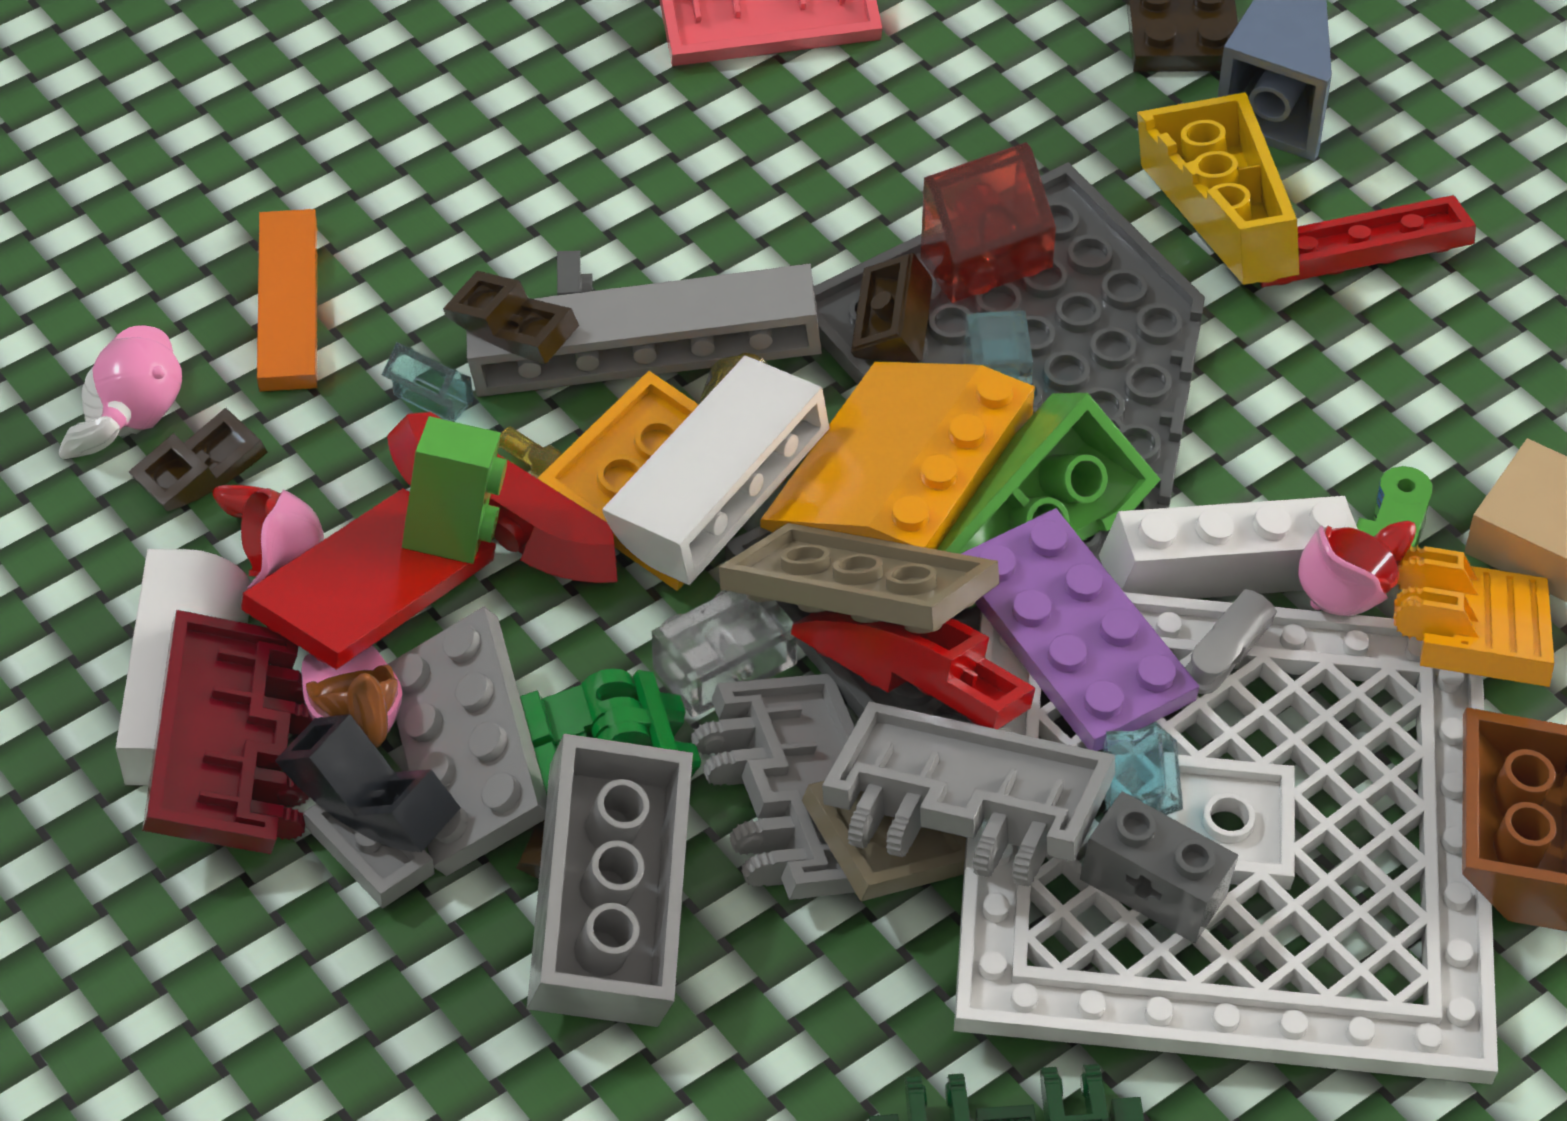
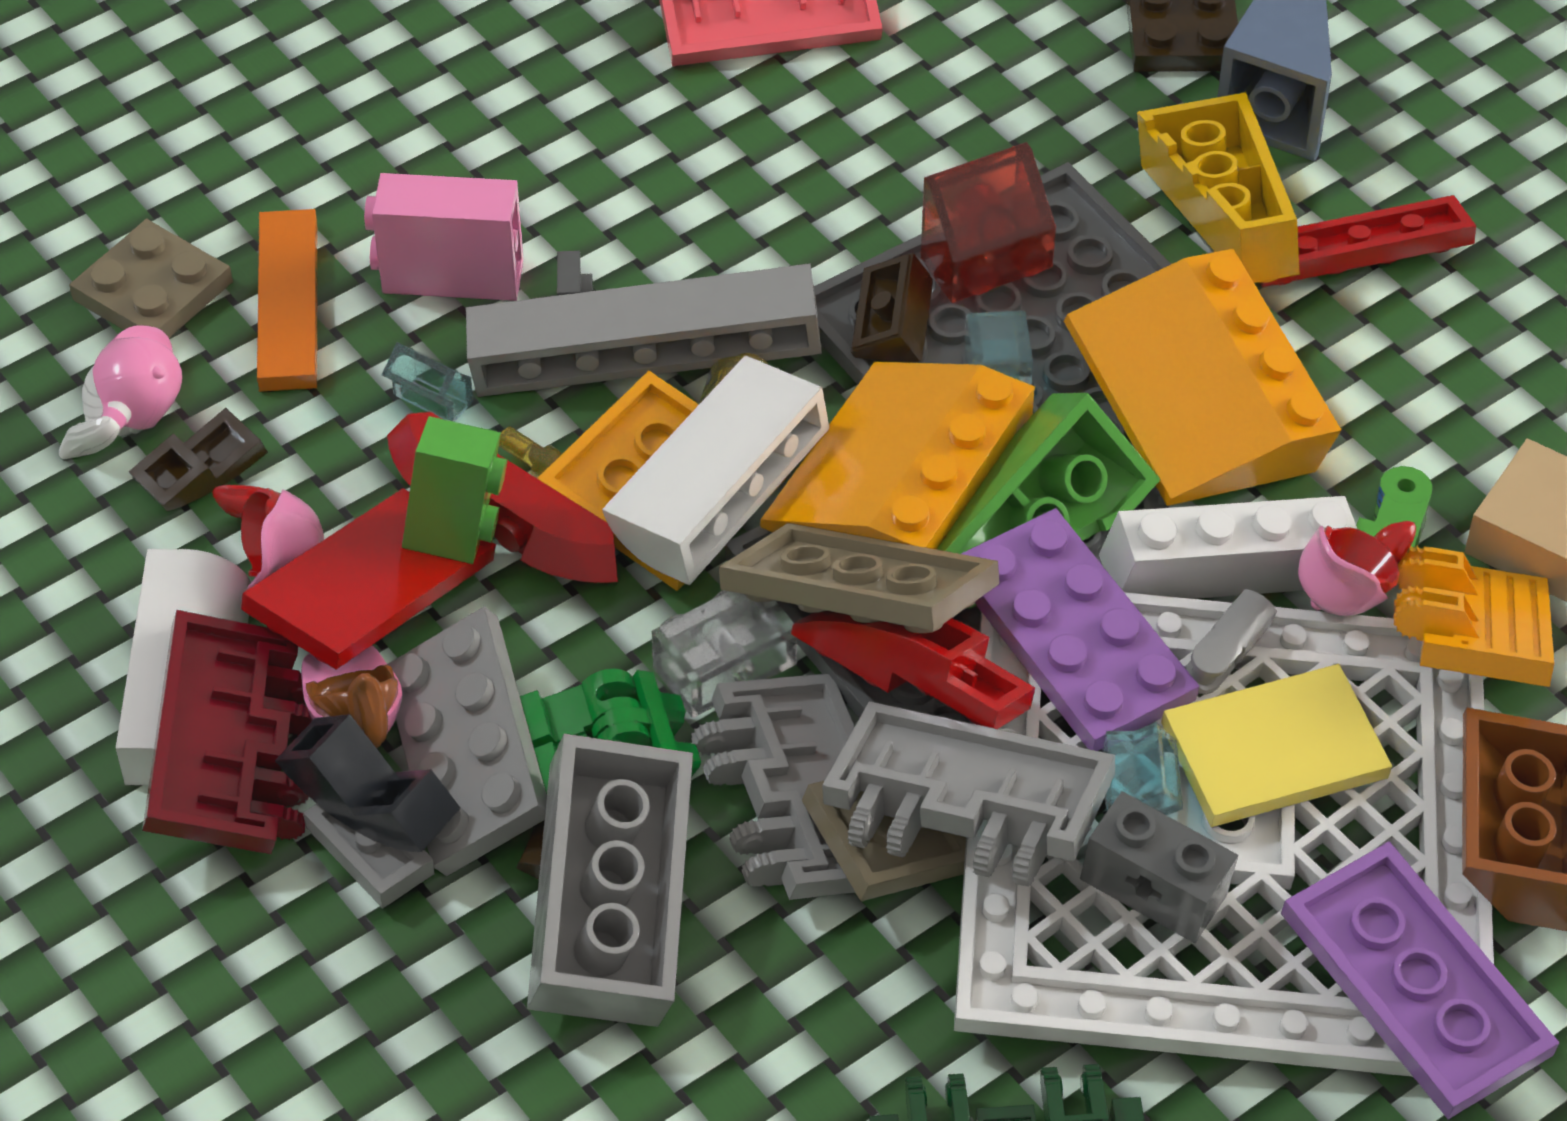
(151, 280): none -> dark tan plate
(446, 236): none -> bright pink brick
(504, 316): dark brown slope -> none
(1204, 379): none -> light orange slope
(1276, 745): none -> light yellow tile
(1419, 979): none -> medium lavender plate

